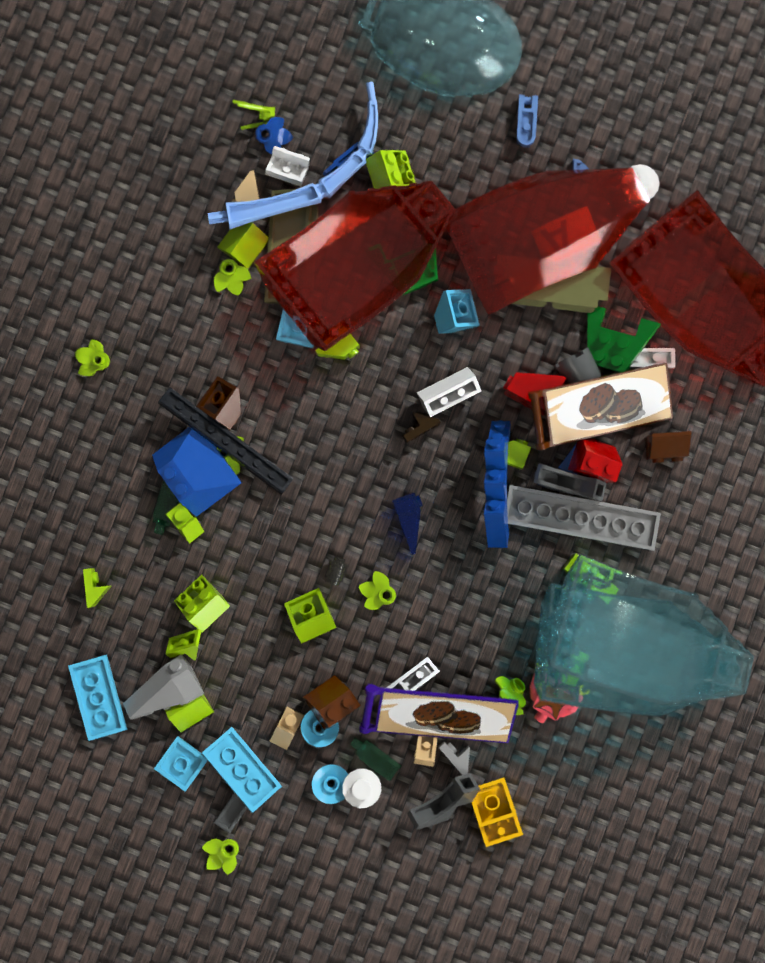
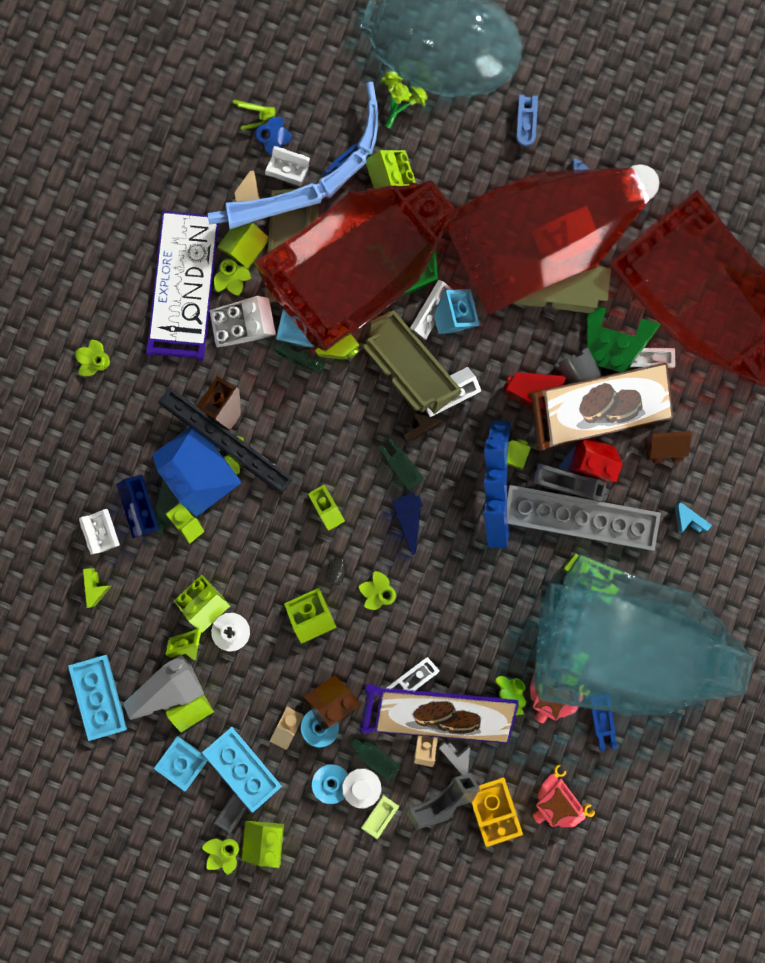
(99, 532): none -> white bracket
(137, 506): none -> clear blue brick
(183, 284): none -> white flag
(230, 632): none -> white piece
(242, 321): none -> white slope
(263, 843): none -> lime slope
(300, 358): none -> clear green hinge
(326, 507): none -> lime slope
(380, 817): none -> yellowish green tile
(400, 92): none -> lime plant
(402, 466): none -> clear green hinge
(409, 363): none -> olive slope
(425, 320): none -> white plate
(558, 803): none -> torso
(604, 726): none -> blue hinge
(685, 516): none -> medium azure slope

